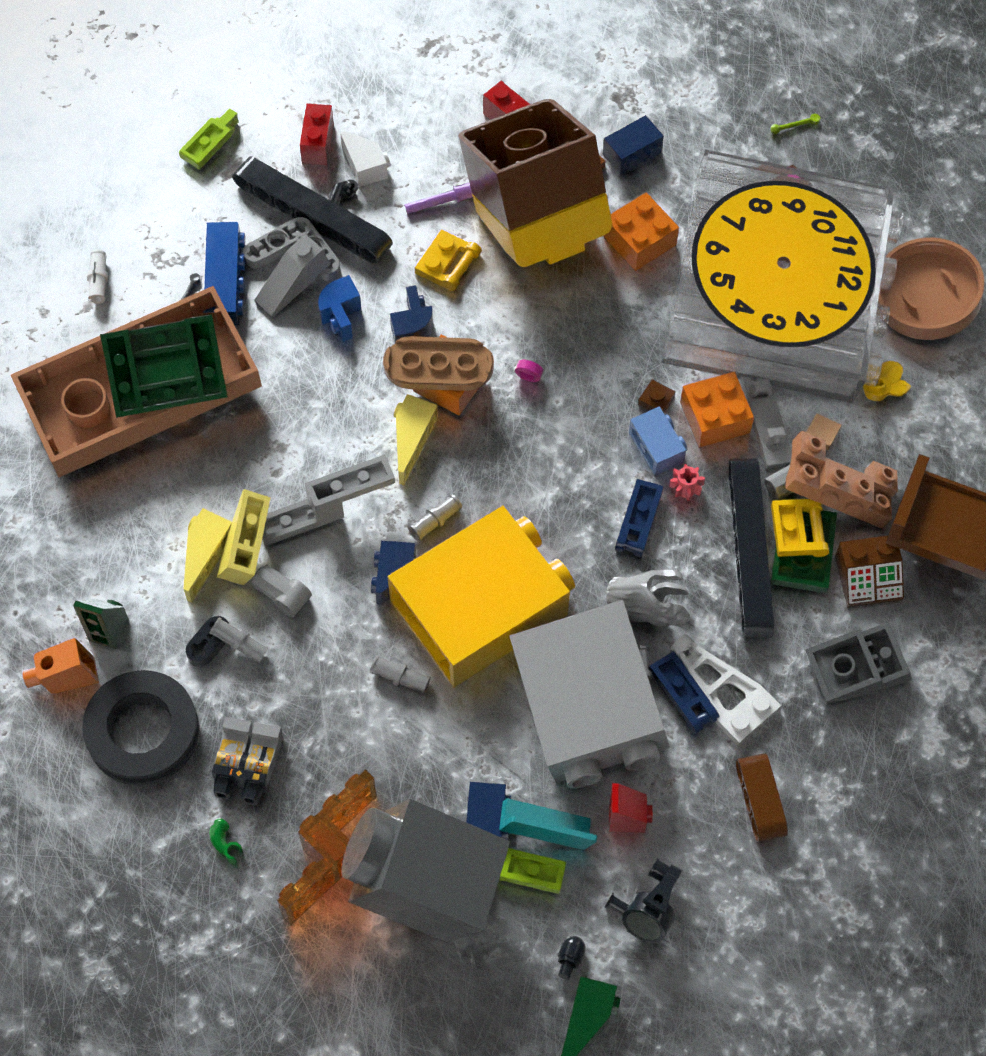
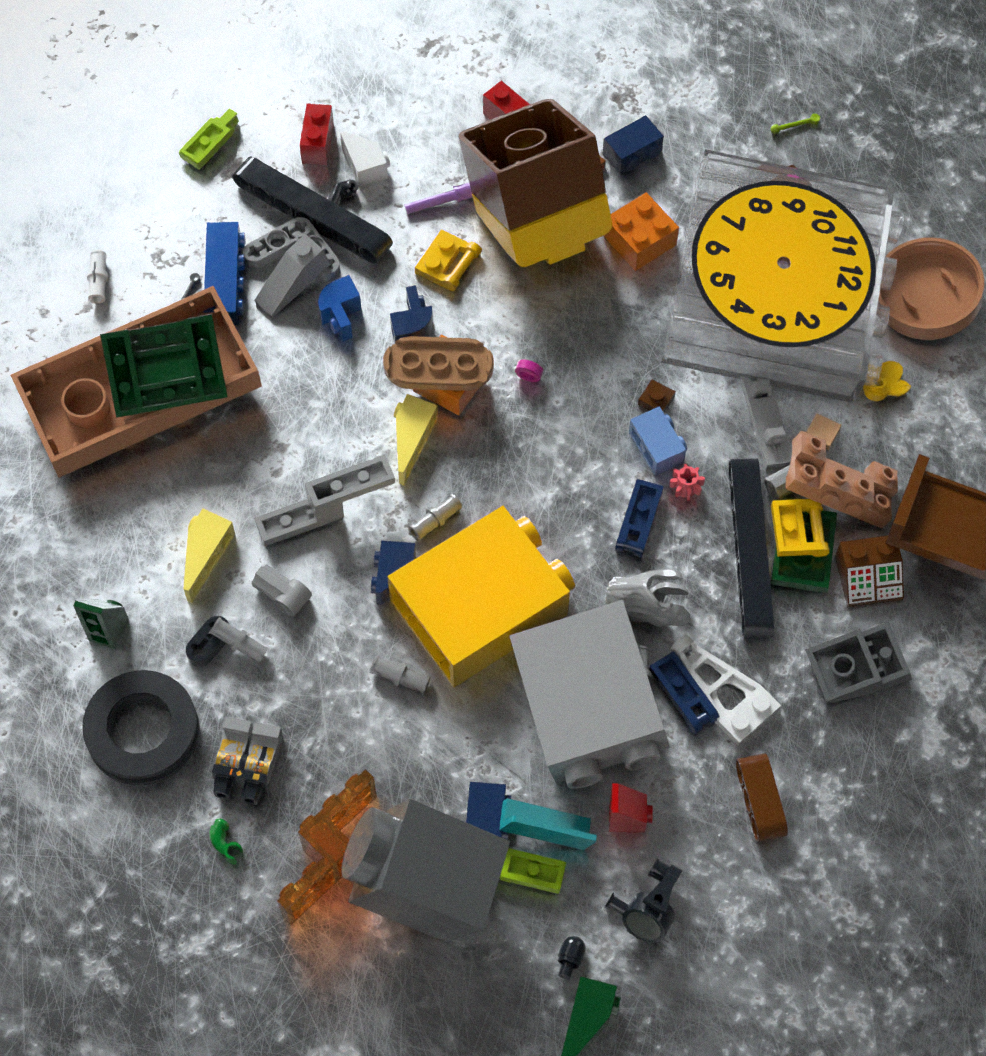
(62, 668): orange torso -> none
(244, 538): light yellow slope -> none
(716, 409): orange brick -> none

